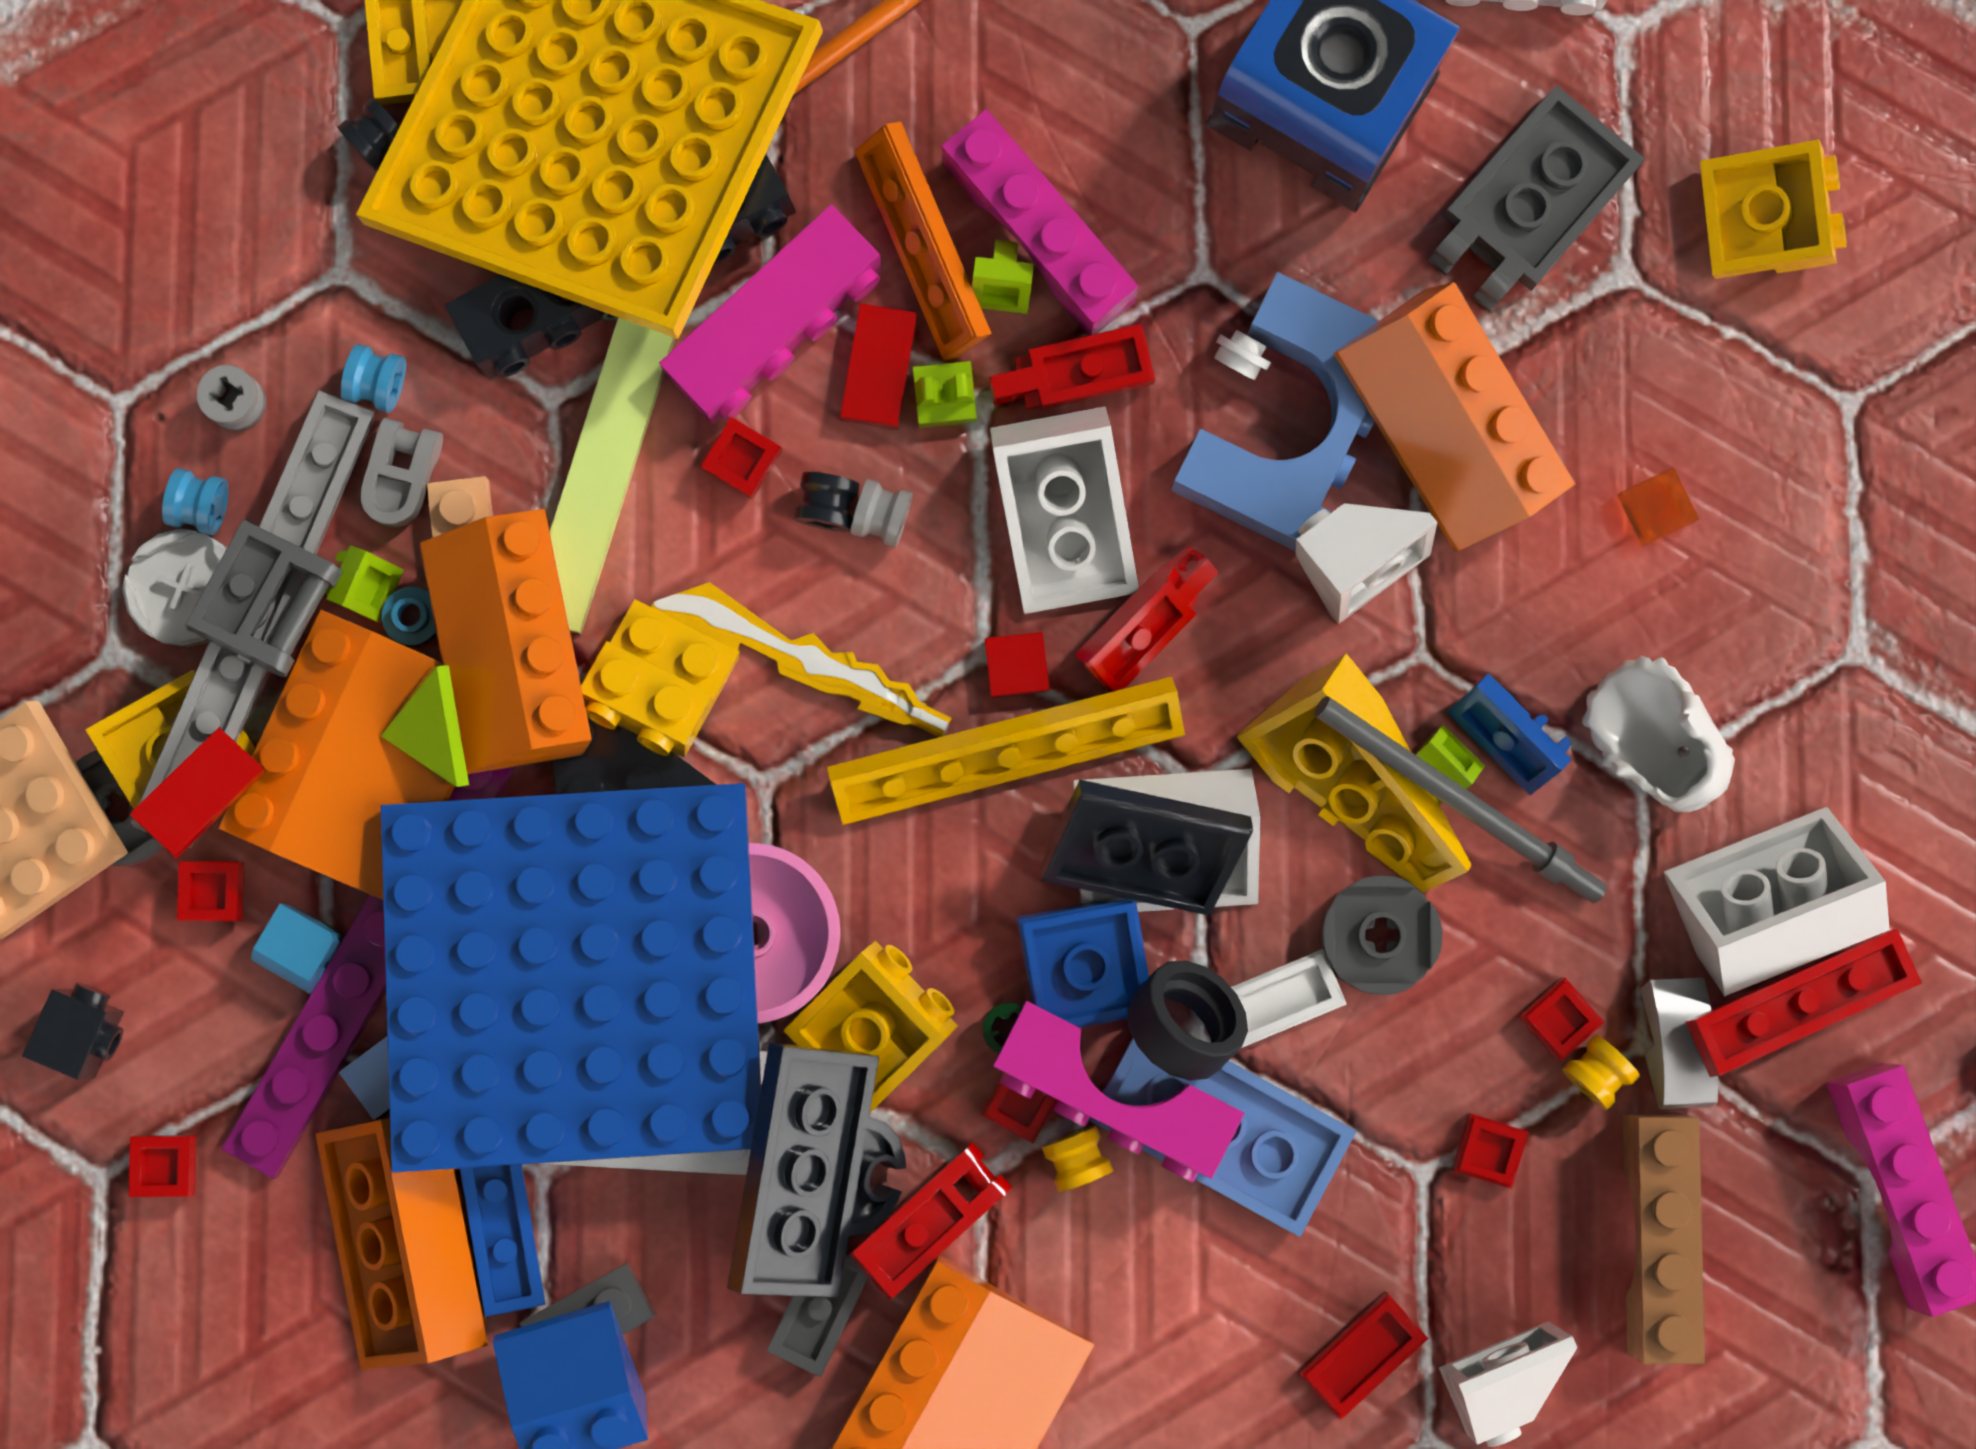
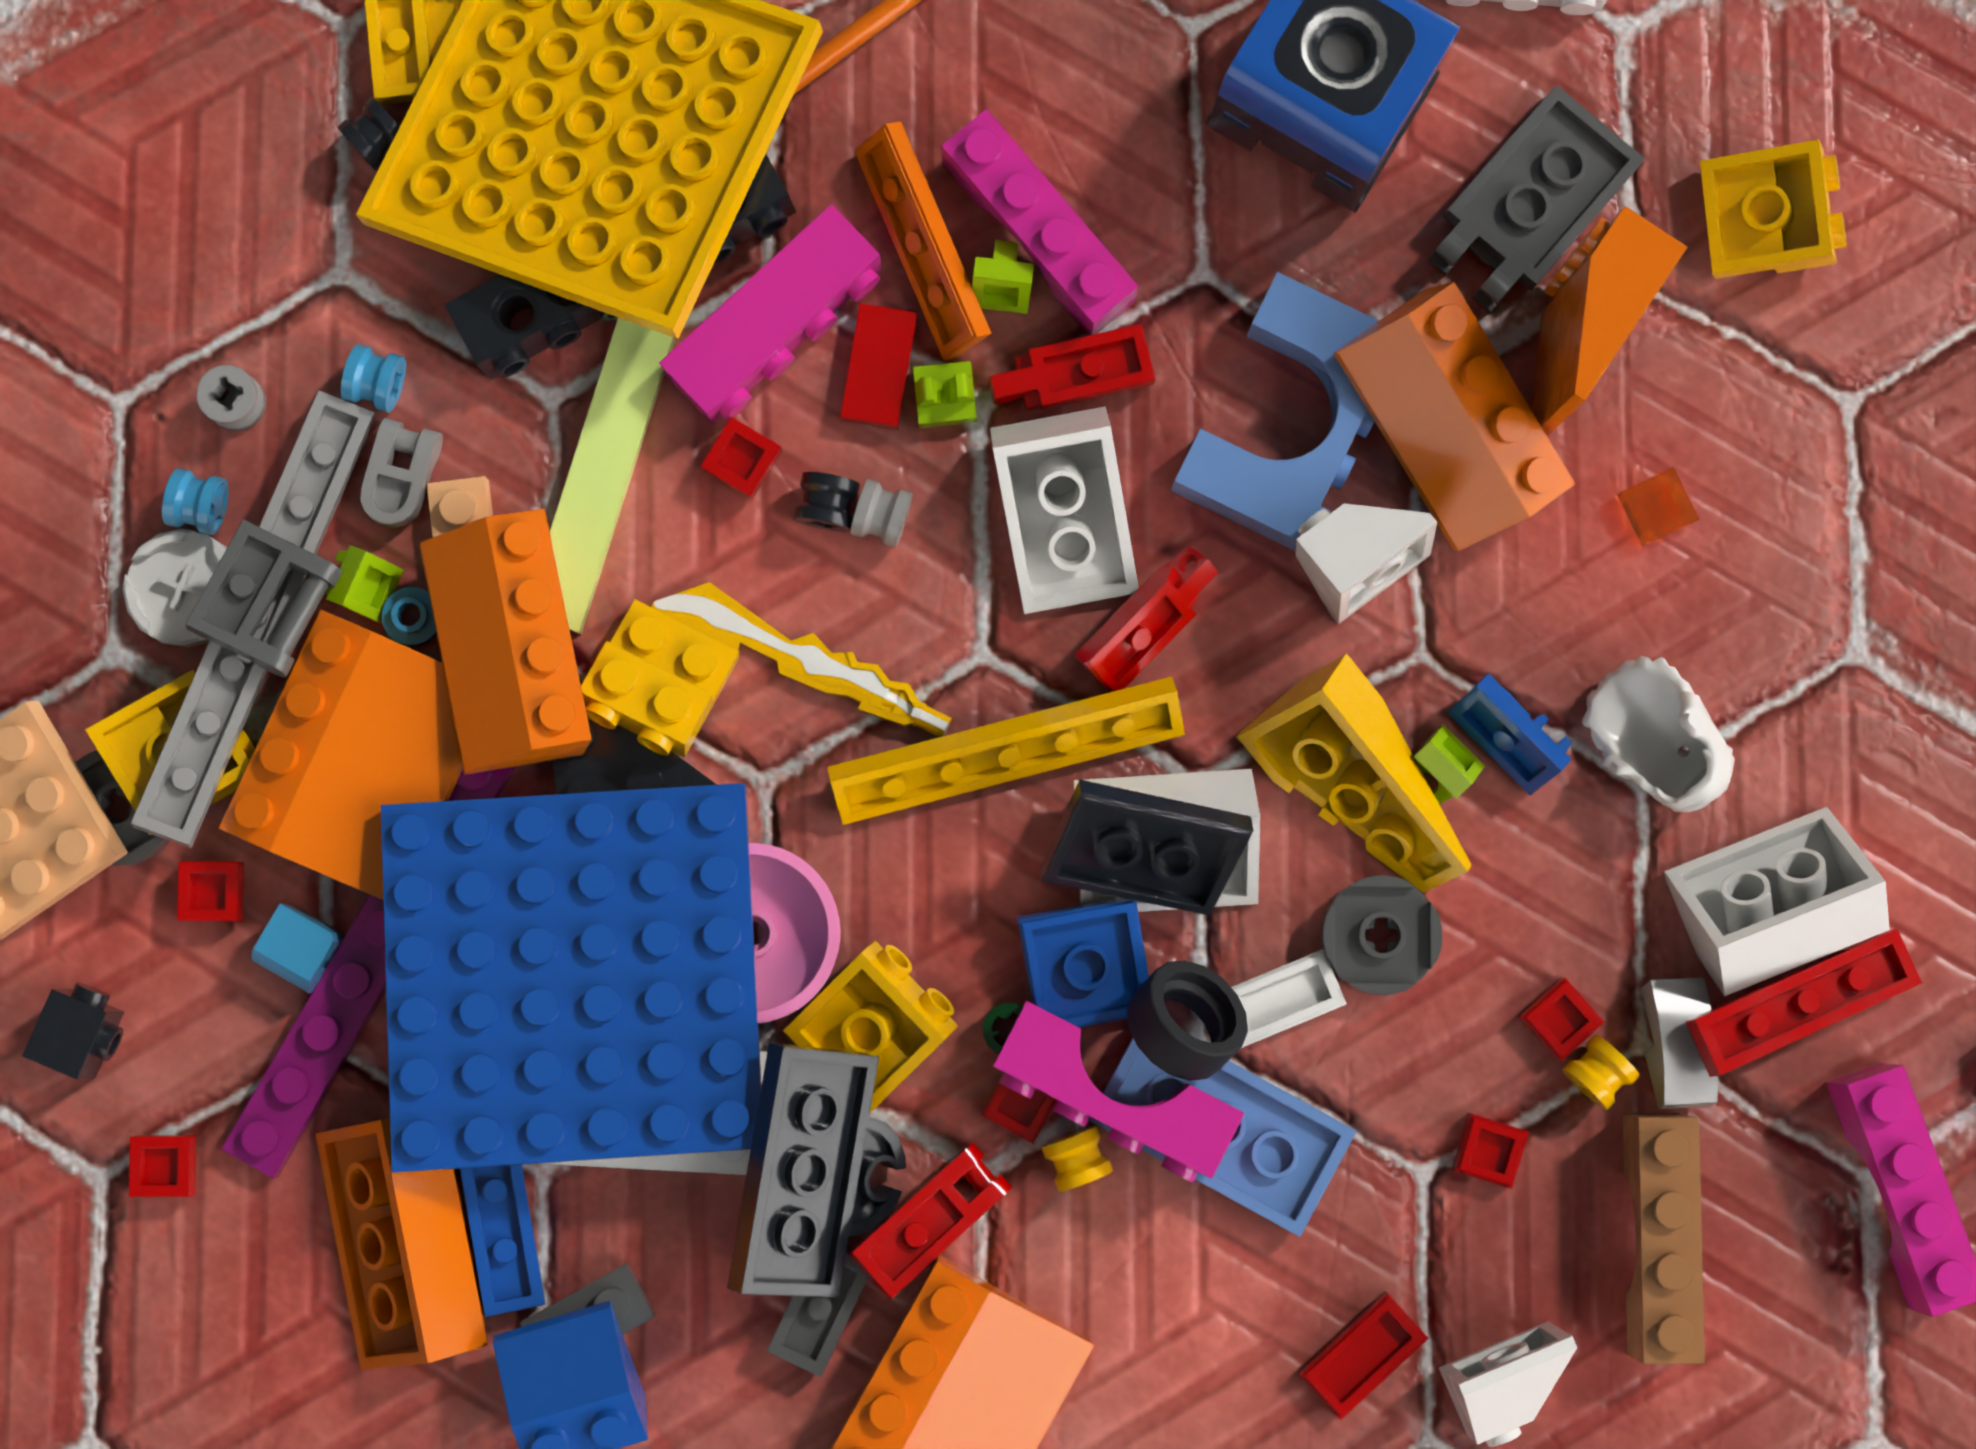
(197, 793): red tile -> none
(370, 1079): light blue tile -> none
(430, 729): lime slope -> none
(1017, 665): red tile -> none
(1242, 354): white plate -> none
(1548, 859): dark grey bar -> none
(1595, 308): none -> orange slope

